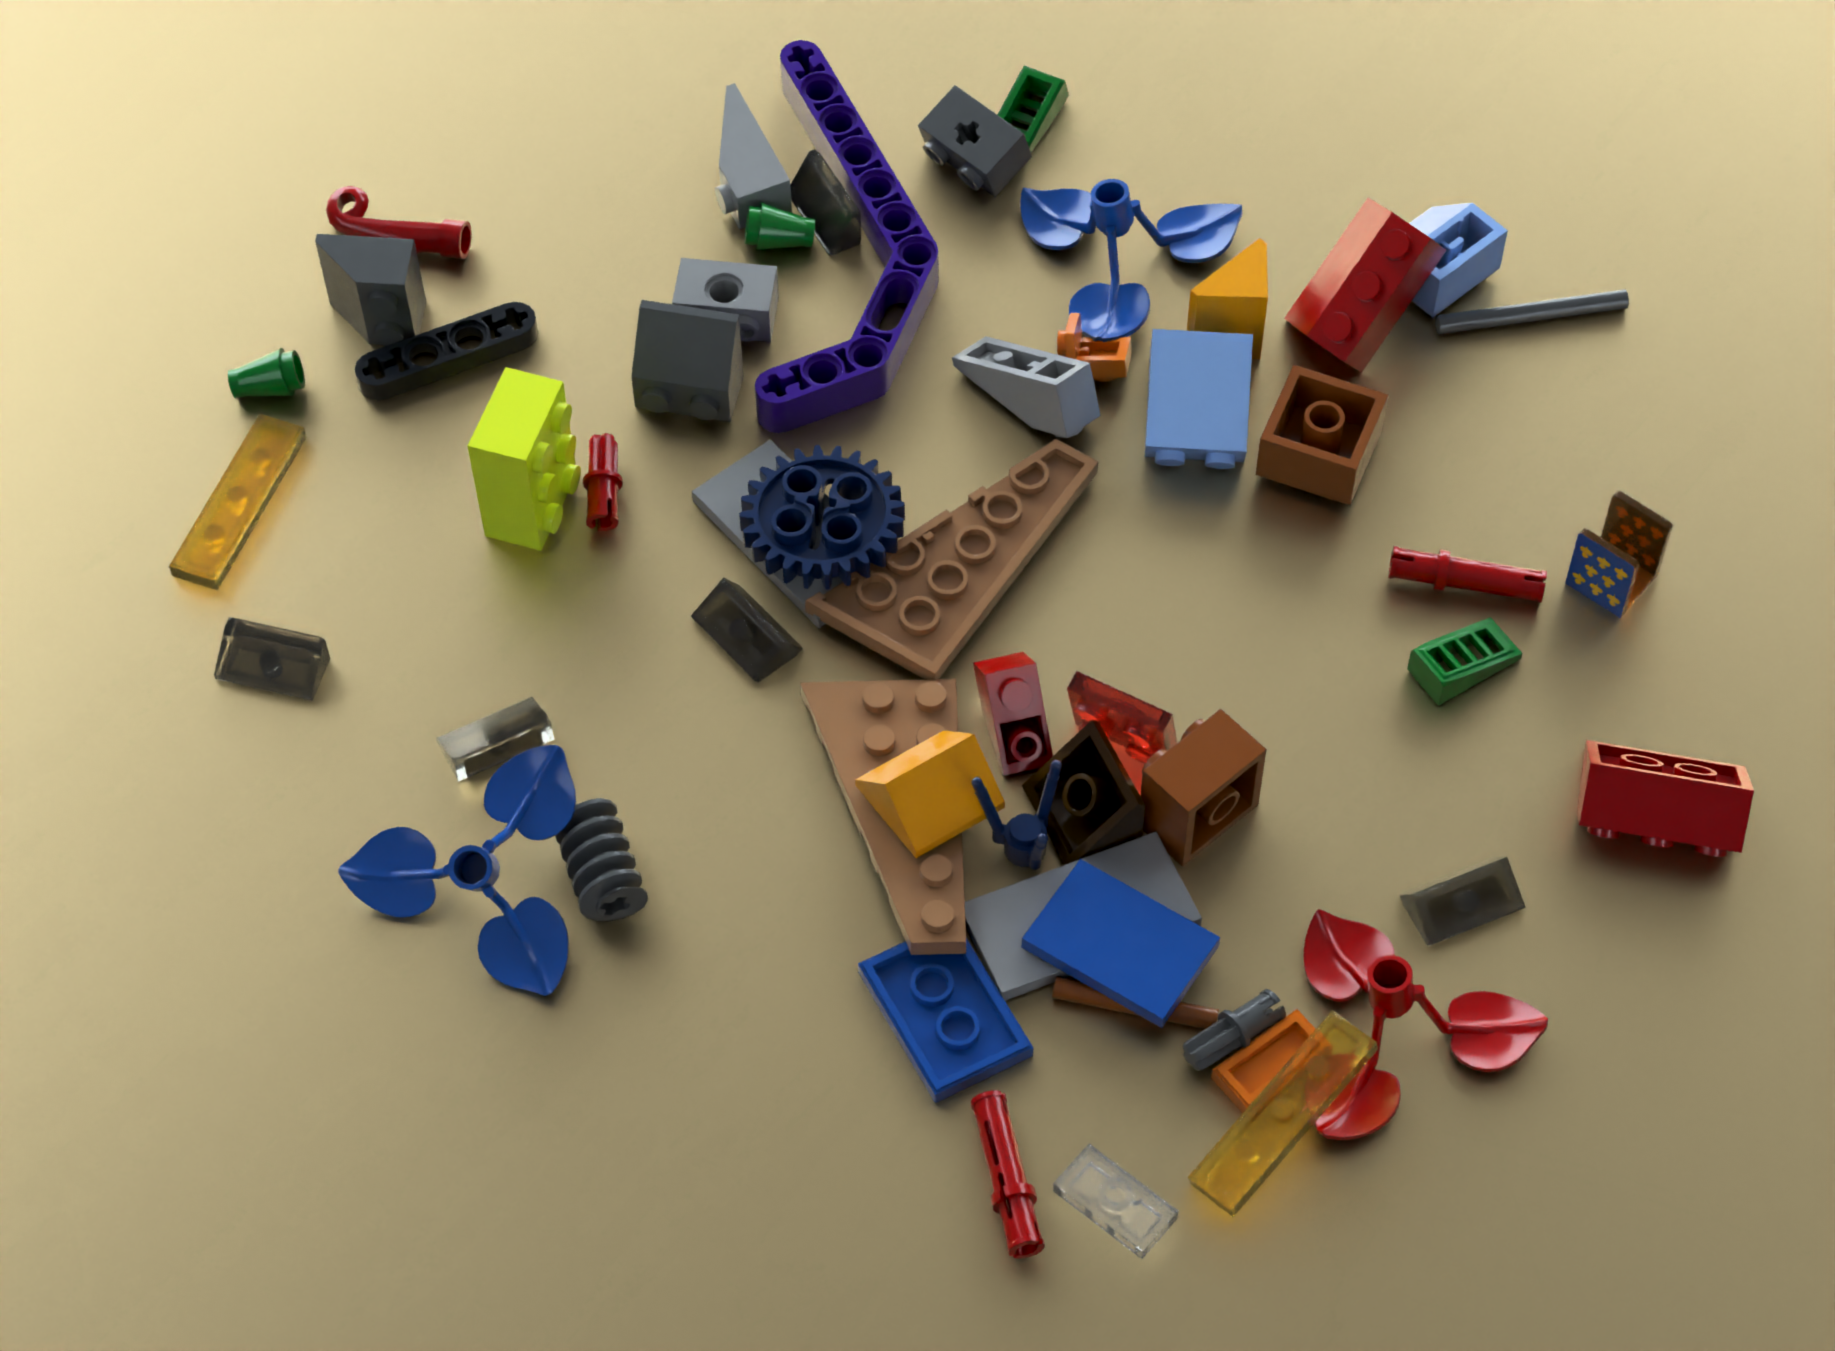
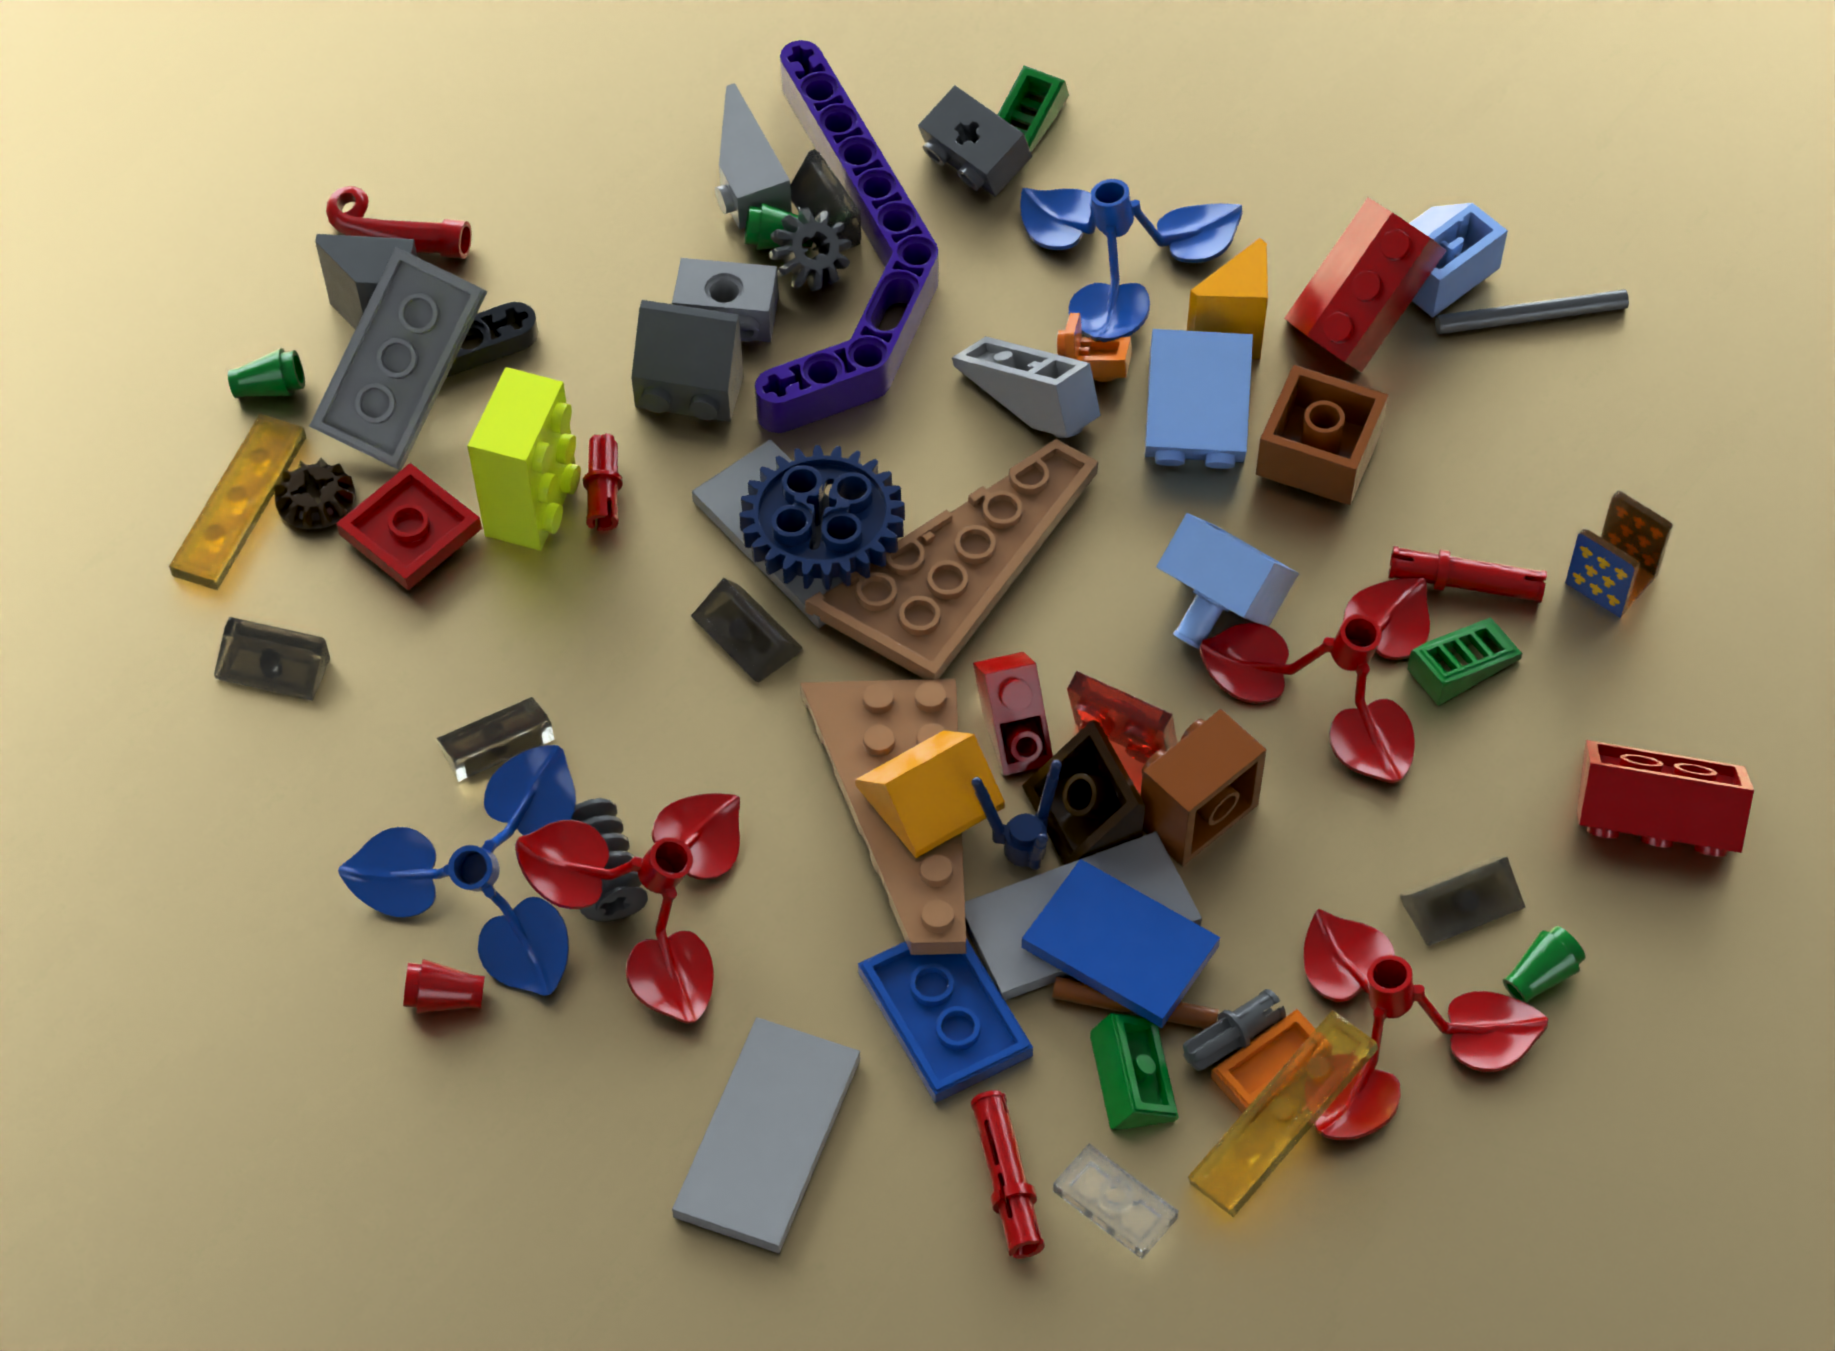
(301, 509): none -> dark brown gear
(398, 358): none -> light grey tile
(409, 526): none -> red plate
(441, 988): none -> red cone
(690, 838): none -> red plant
(766, 1135): none -> light grey tile
(798, 232): none -> dark grey gear
(1132, 1072): none -> green slope
(1224, 577): none -> light blue brick
(1382, 619): none -> red plant
(1545, 964): none -> green cone

